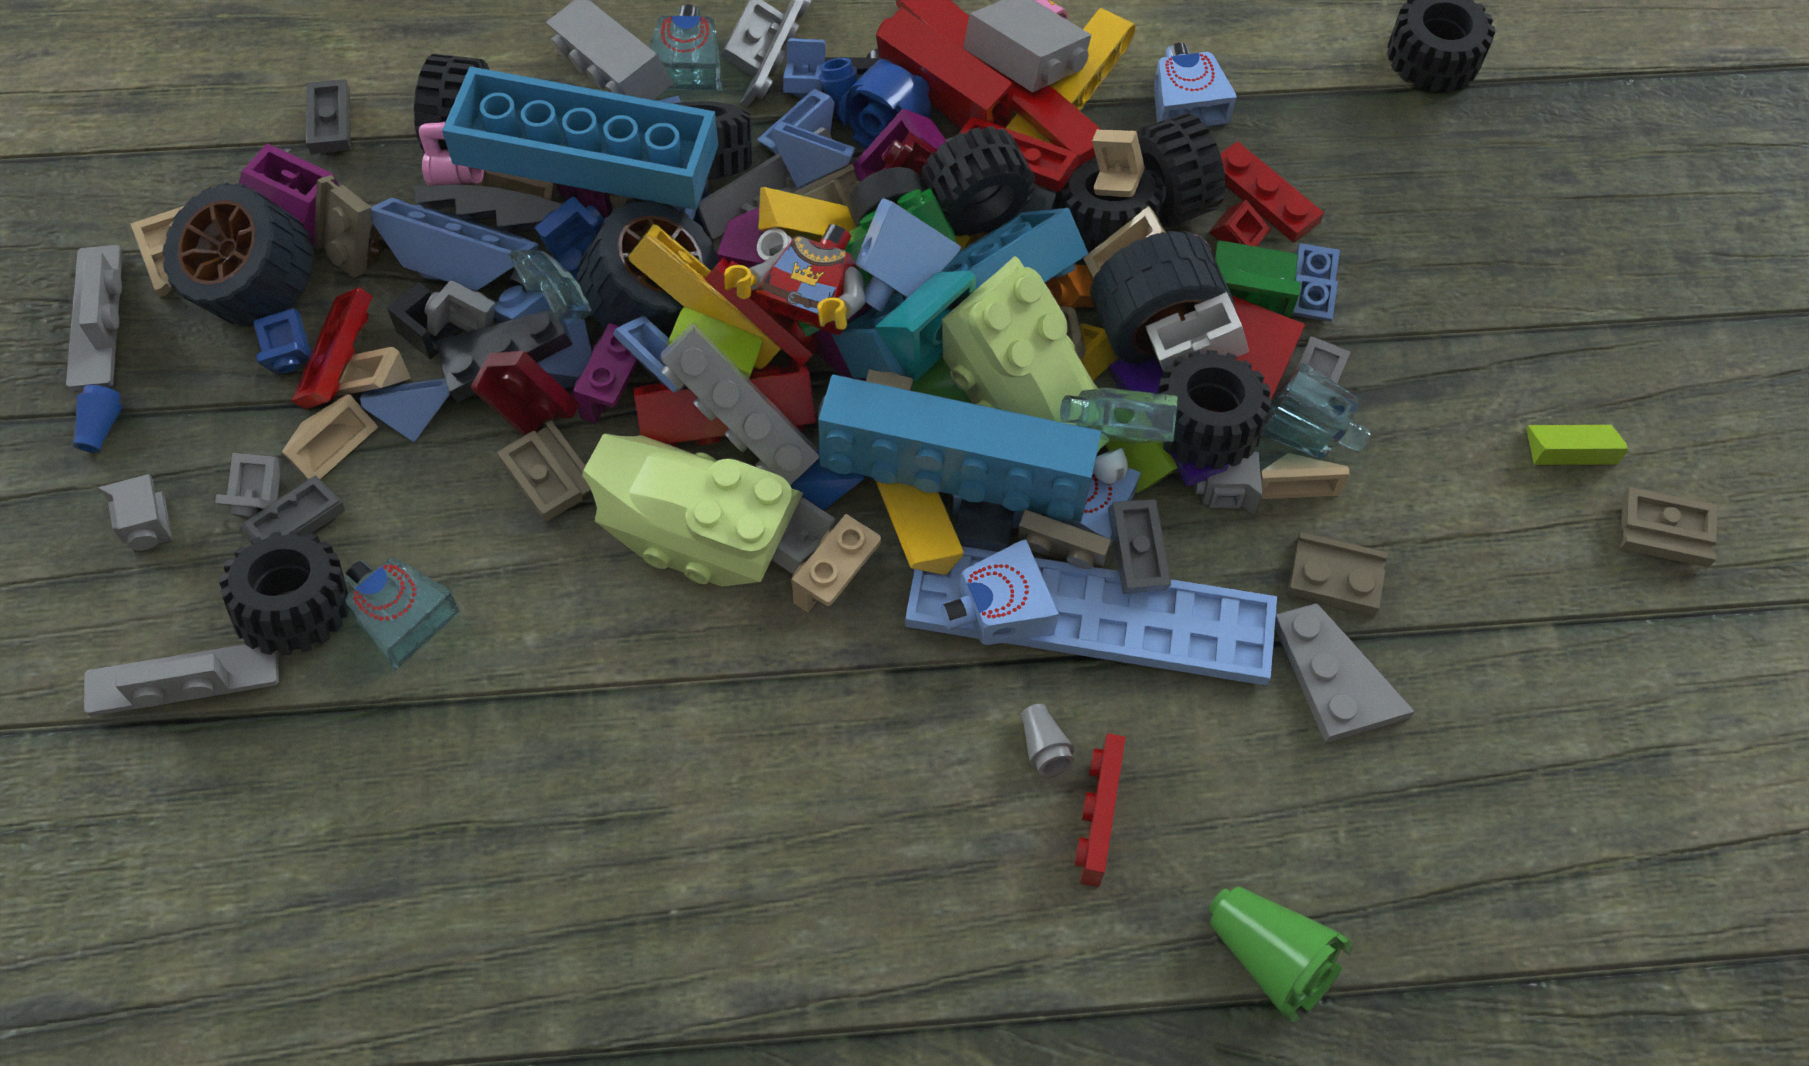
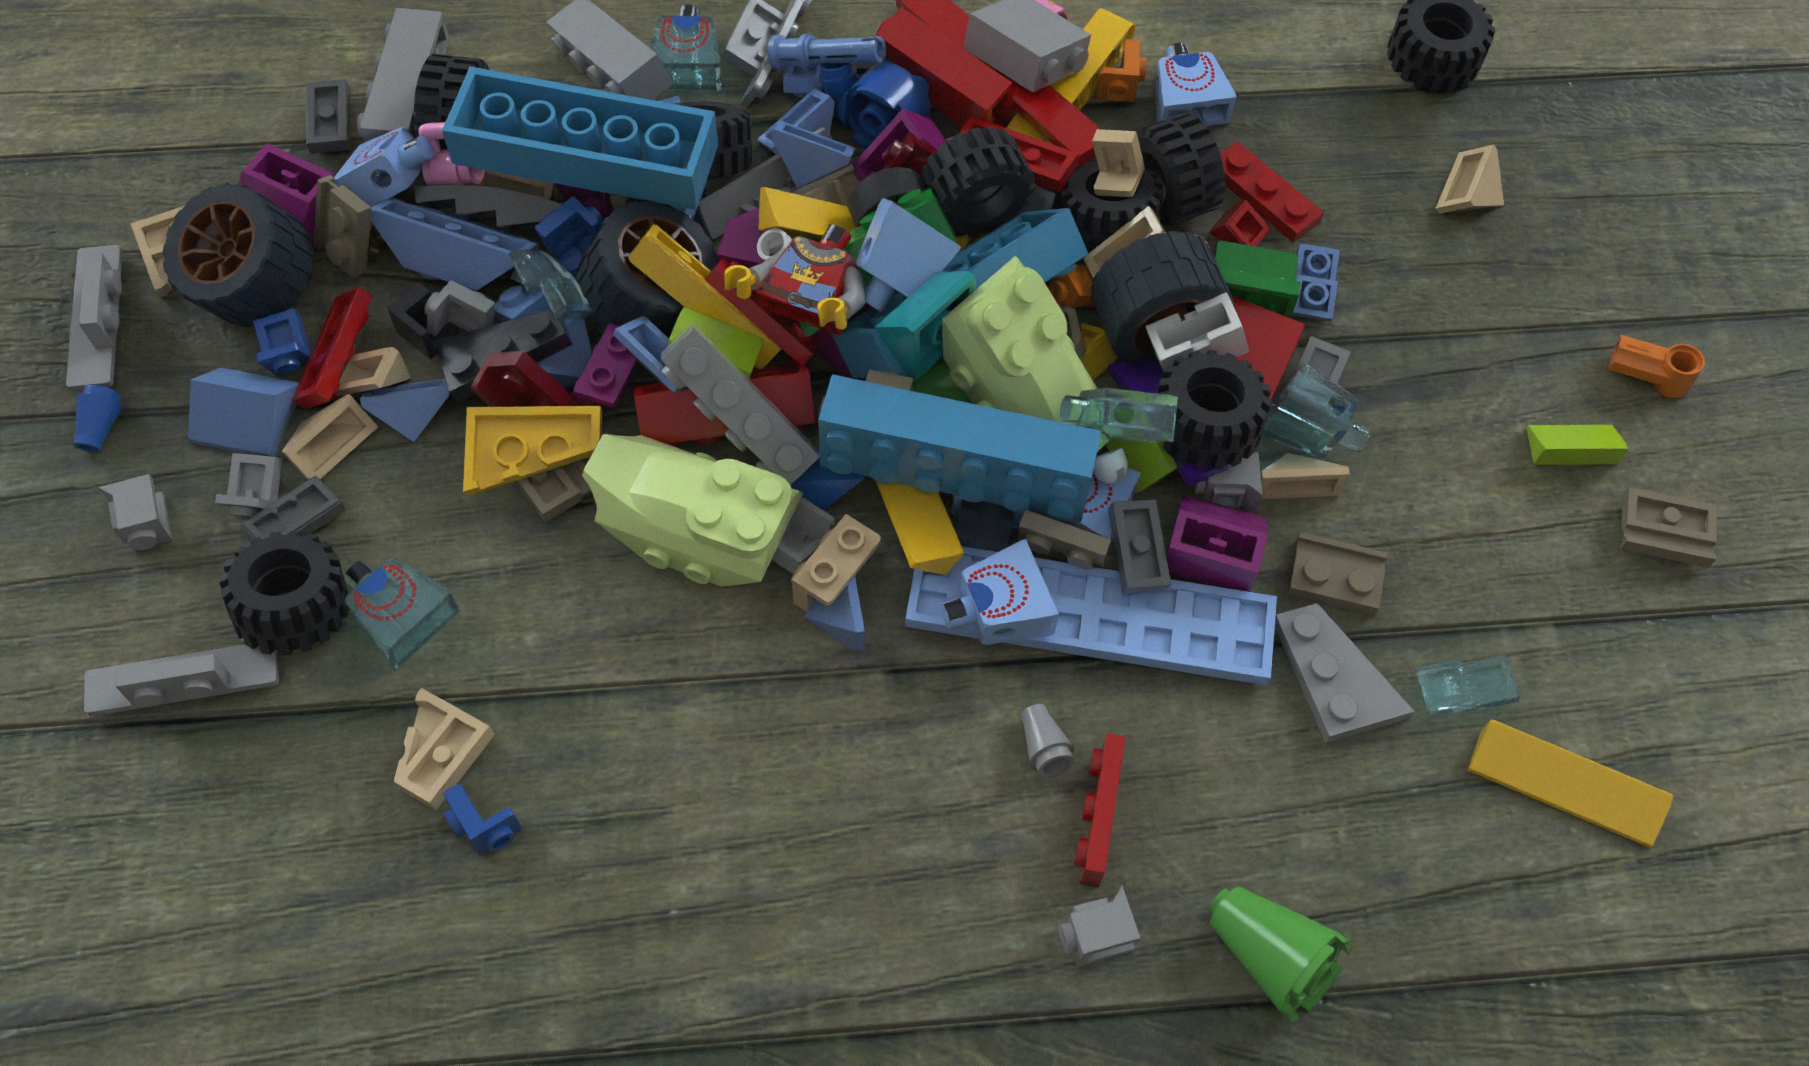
(240, 411): none -> medium blue slope
(394, 158): none -> light blue torso
(408, 43): none -> light grey brick
(439, 749): none -> tan wing
(485, 835): none -> blue bracket
(525, 441): none -> yellow wing
(810, 51): none -> medium blue pin
(842, 618): none -> medium blue slope
(1099, 930): none -> light grey window
(1122, 82): none -> orange bracket
(1216, 544): none -> magenta slope
(1467, 686): none -> clear light blue slope
(1473, 182): none -> tan slope
(1570, 783): none -> yellow slope
(1669, 369): none -> orange piece

